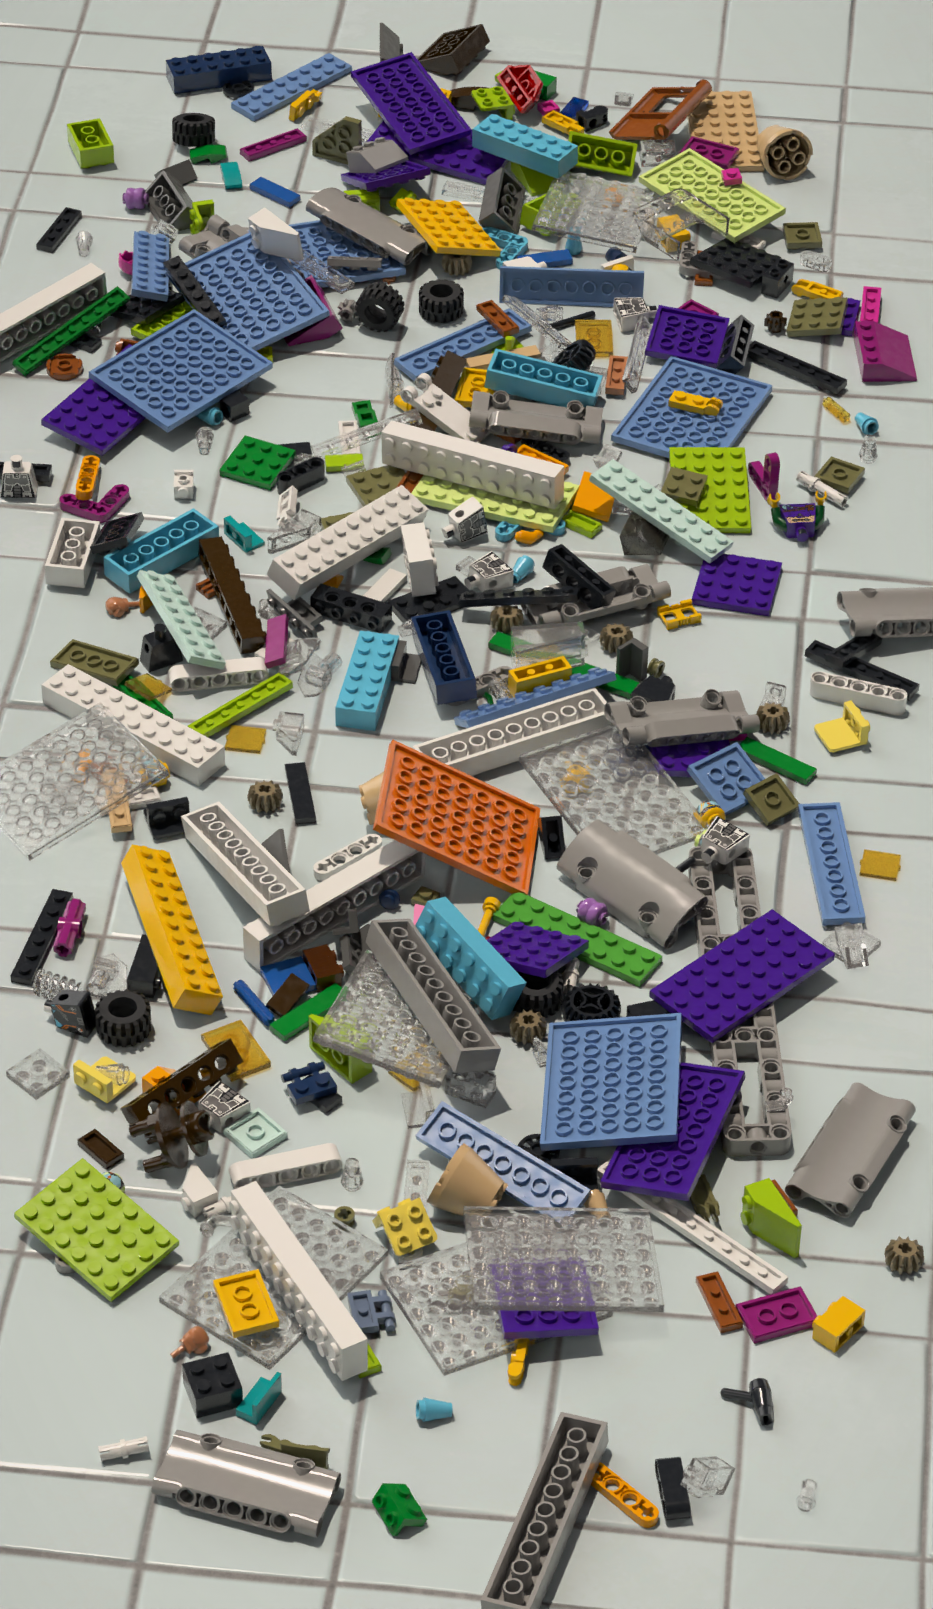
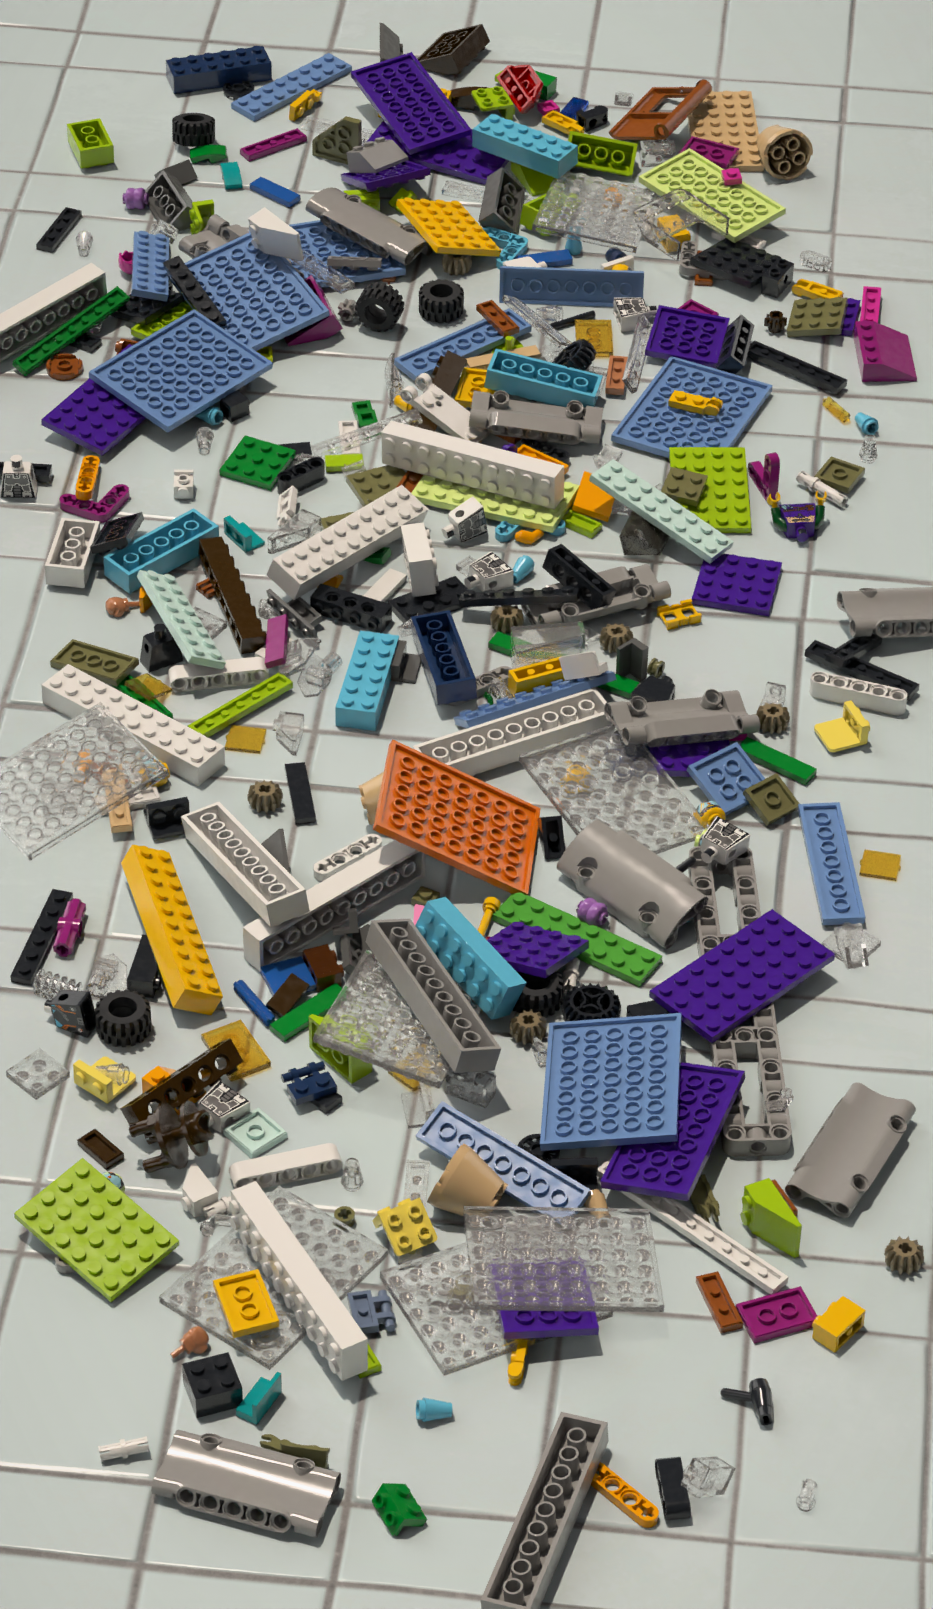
(389, 899): dark blue plate -> none
(581, 665): none -> white panel
(802, 235): olive plate -> none

